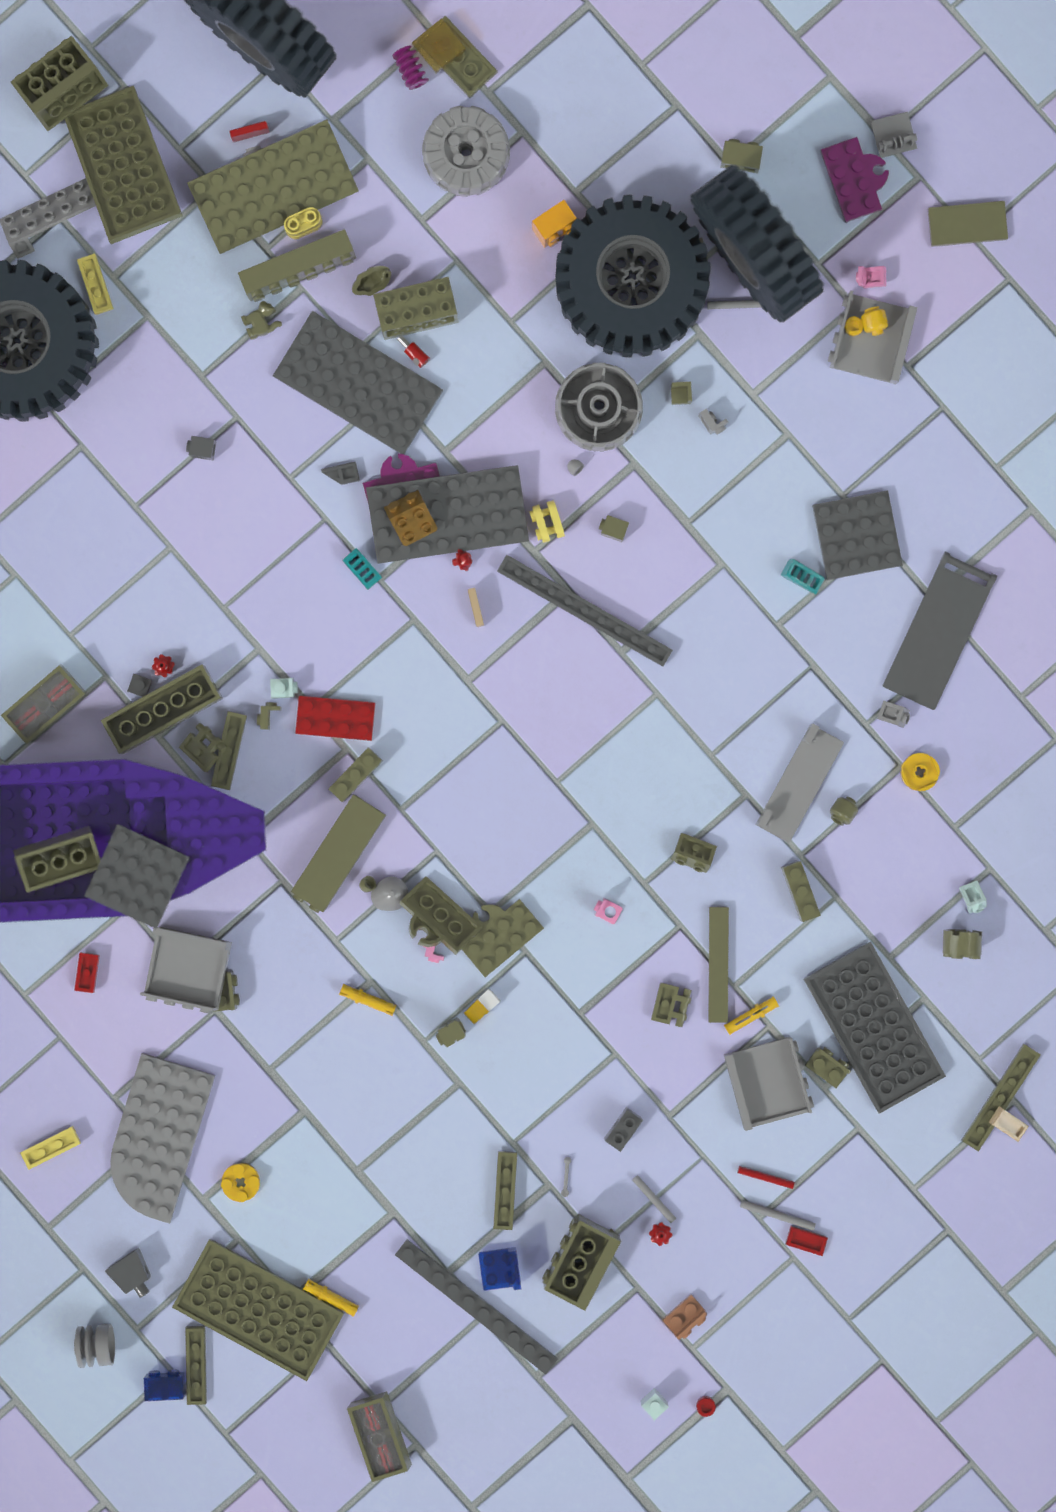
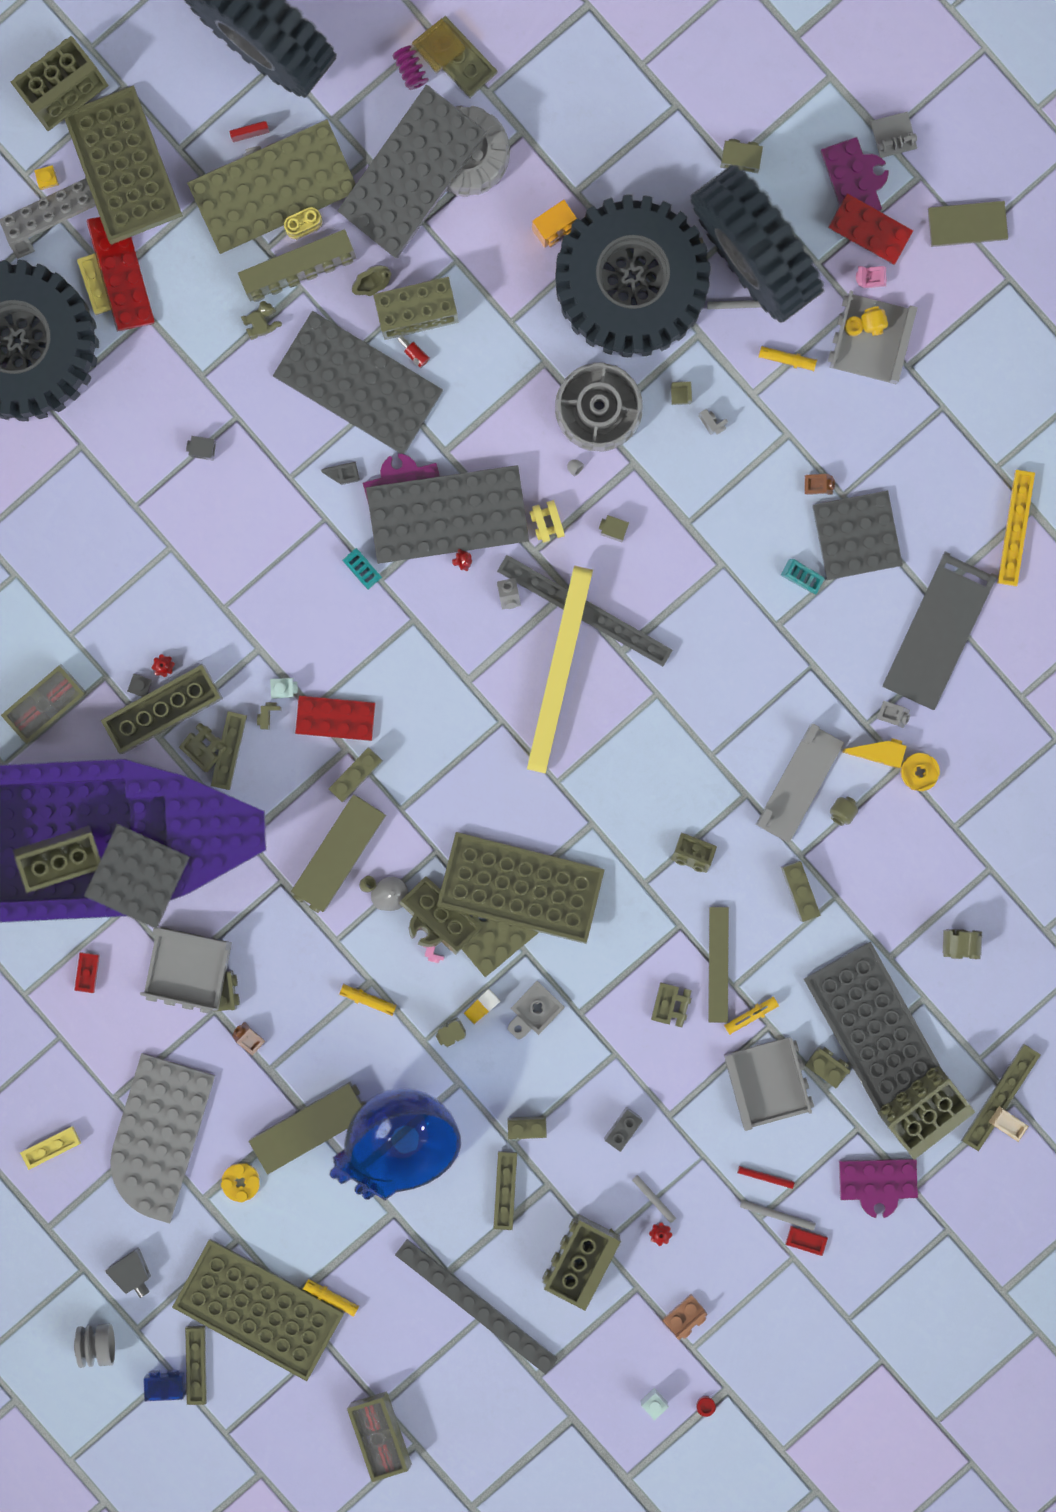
(46, 177): none -> yellow plate
(121, 279): none -> red plate
(247, 1038): none -> bracket
(306, 1128): none -> olive brick
(397, 1143): none -> clear blue windscreen
(410, 518): pearl gold bracket -> none
(412, 171): none -> dark grey plate
(475, 607): tan tile -> none
(500, 1269): clear blue bracket -> none
(508, 593): none -> light grey bracket
(520, 888): none -> olive plate
(527, 1018): none -> light grey plate
(527, 1127): none -> olive brick
(559, 669): none -> light yellow beam
(567, 1160): light grey hinge -> none
(600, 910): bright pink bracket -> none
(787, 358): none -> yellow pin
(819, 484): none -> dark orange bracket
(870, 229): none -> red plate
(878, 1183): none -> magenta plate
(885, 752): none -> yellow slope
(926, 1112): none -> olive brick
(973, 897): light aqua bracket -> none
(1016, 528): none -> yellow plate

